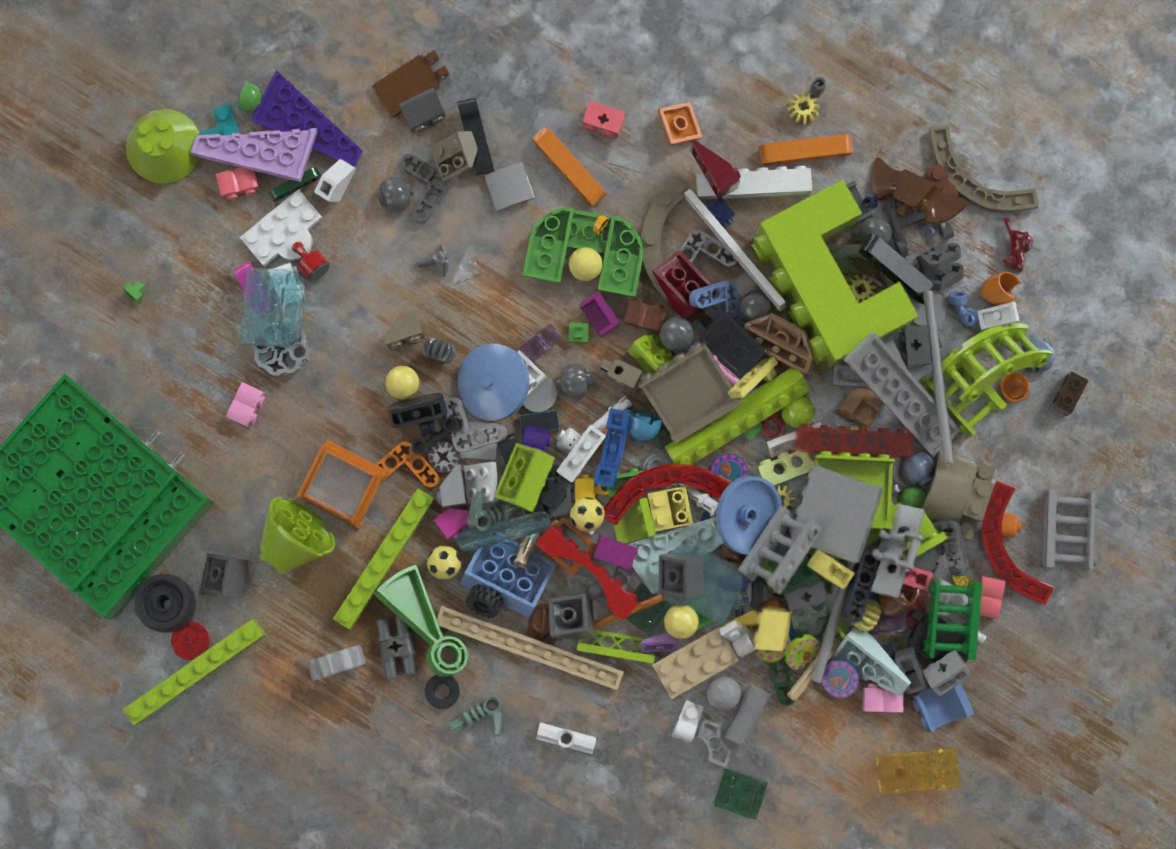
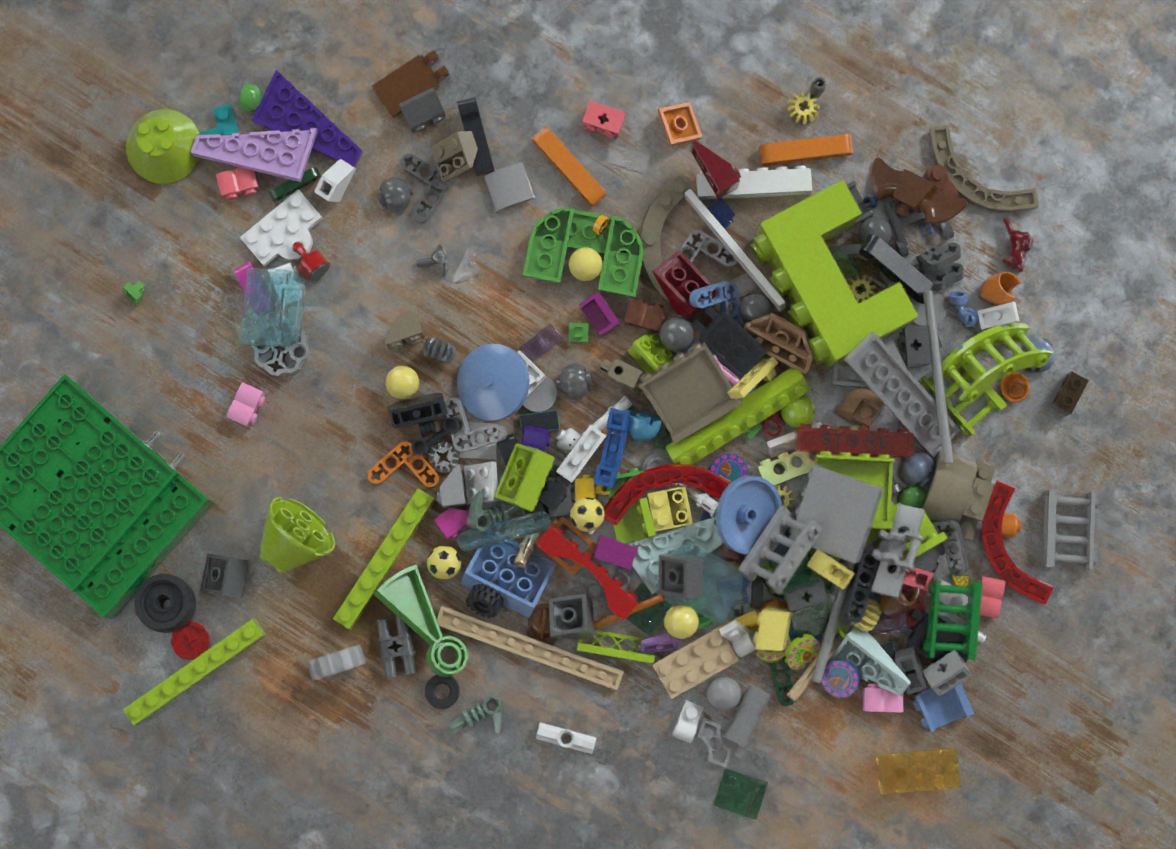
(342, 483): piece -> none

